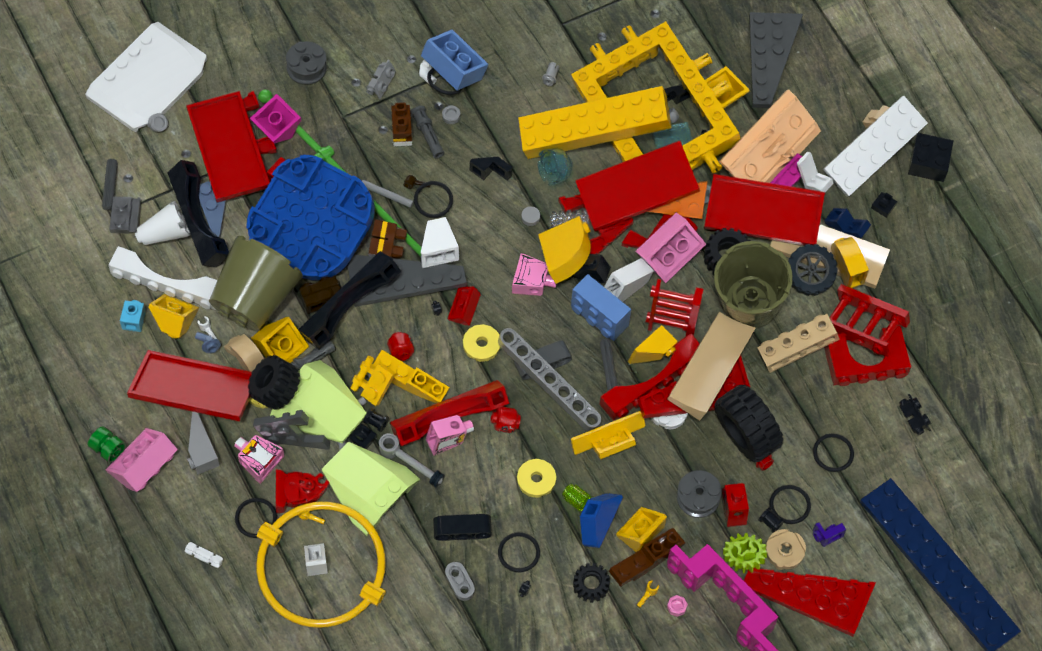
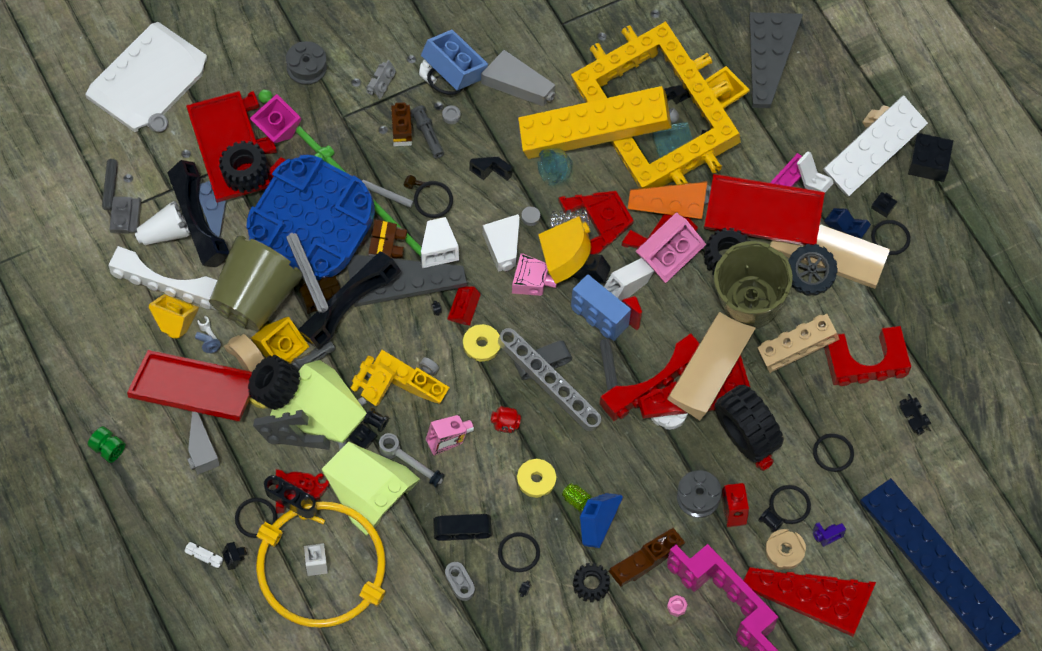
(132, 316): medium azure brick -> none
(142, 459): bright pink slope -> none
(233, 555): none -> black tile
(239, 155): none -> black tyre
(258, 456): torso -> none
(295, 504): none -> black beam
(307, 272): none -> light grey axle
(400, 346): red head -> none
(428, 366): none -> light grey tile
(474, 401): red arch -> none
(502, 241): none -> white slope
(518, 79): none -> light grey slope
(550, 76): light grey pin -> none
(610, 437): yellow bracket -> none
(636, 312): none -> red slope
(637, 185): red tile -> none
(642, 528): yellow slope -> none
(649, 592): yellow hand -> none
(654, 347): yellow slope -> none
(691, 308): red fence -> none
(745, 552): lime gear -> none
(772, 141): light nougat hinge -> none
(850, 262): yellow brick -> none
(875, 306): red fence -> none
(896, 223): none -> black tyre

